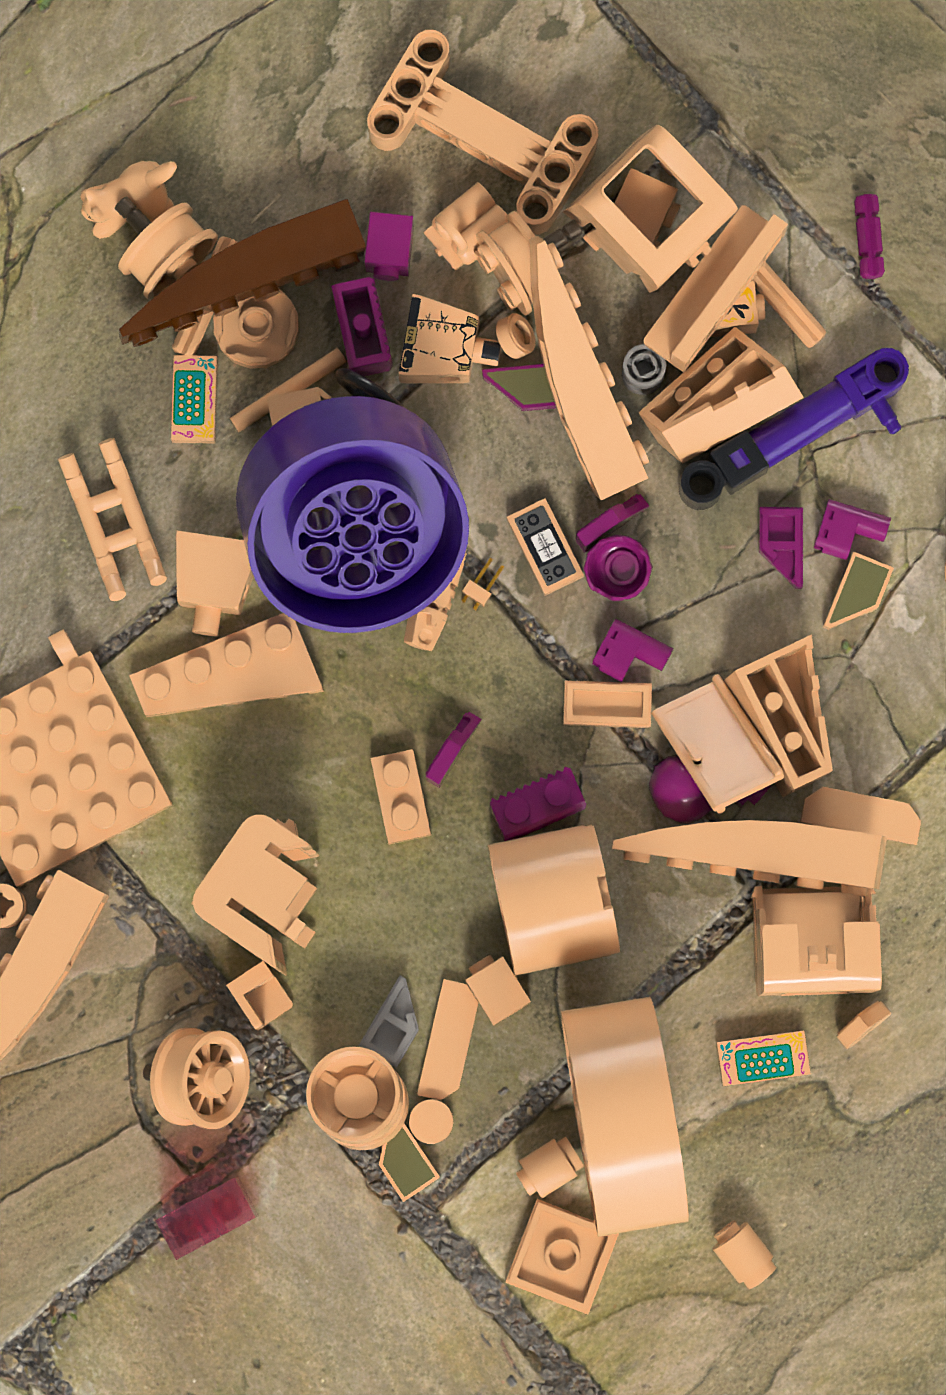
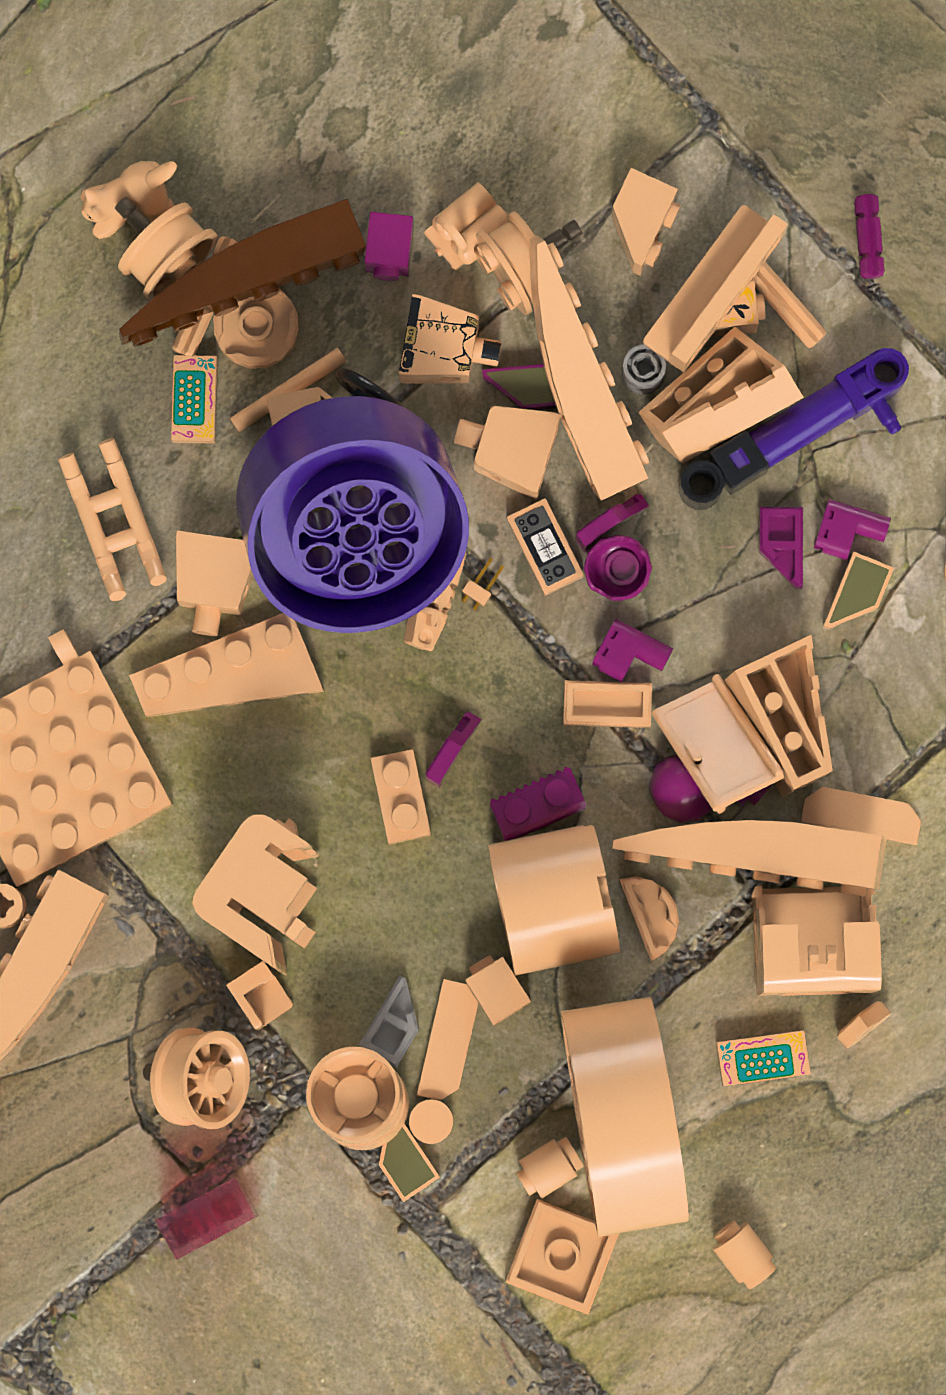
(362, 326): magenta brick -> none
(481, 130): light nougat beam -> none
(512, 446): none -> light nougat torso
(515, 335): light nougat tile -> none
(625, 241): light nougat piece -> none
(653, 913): none -> light nougat tile

